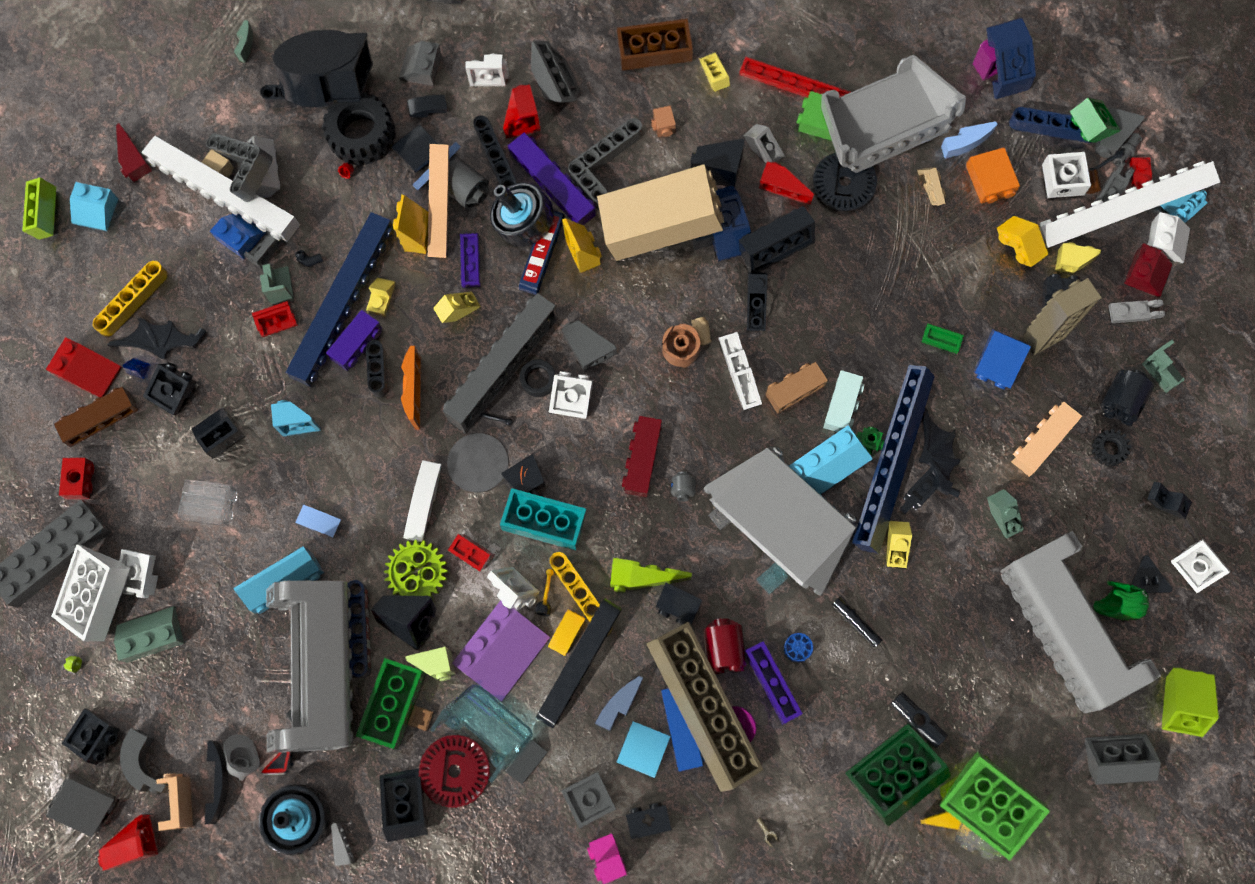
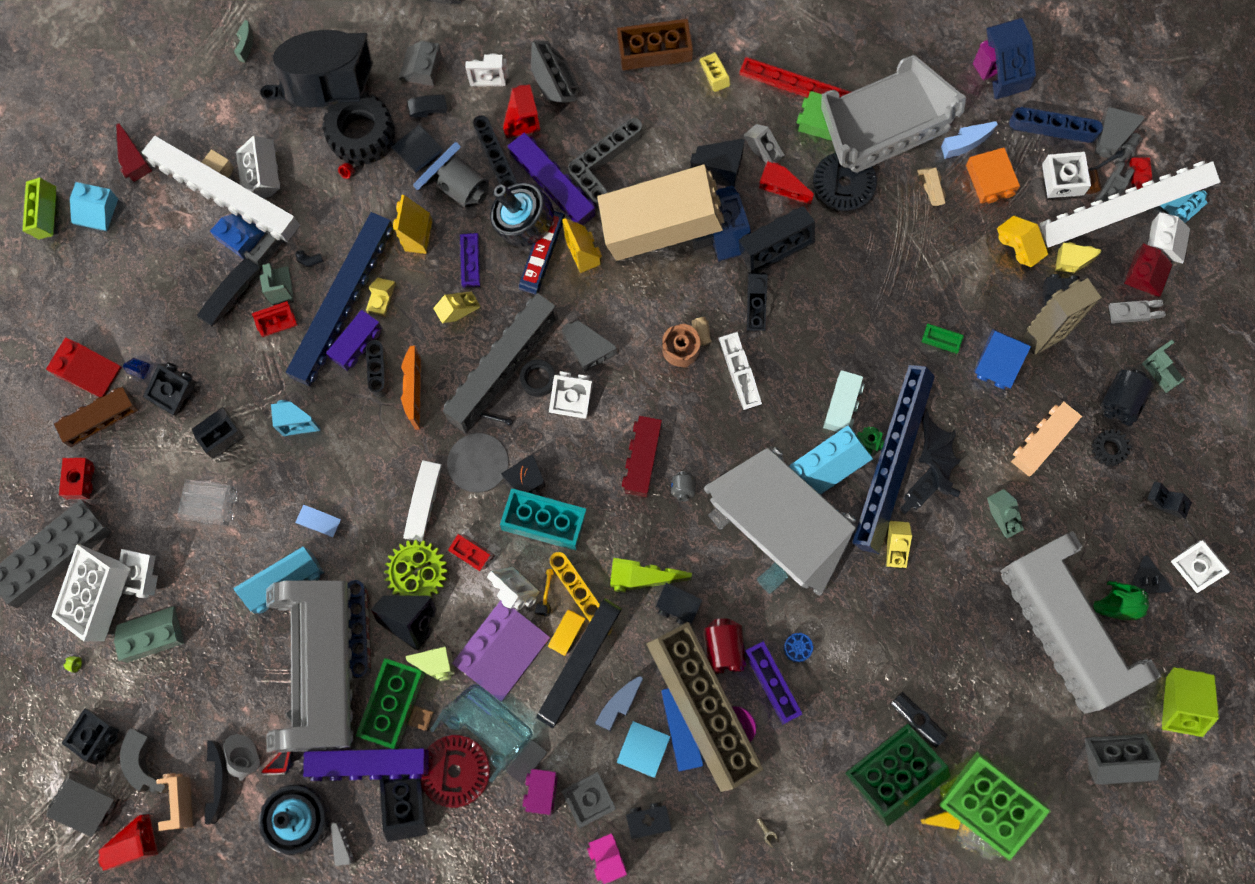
(126, 307): yellow beam -> none
(159, 338): black animal -> none
(227, 292): none -> black slope
(253, 168): dark grey beam -> none
(366, 763): none -> dark purple brick
(438, 200): light nougat tile -> none
(540, 792): none -> magenta brick
(663, 121): nougat brick -> none
(796, 387): medium nougat brick -> none
(860, 625): black pin -> none
(1094, 120): slope -> none

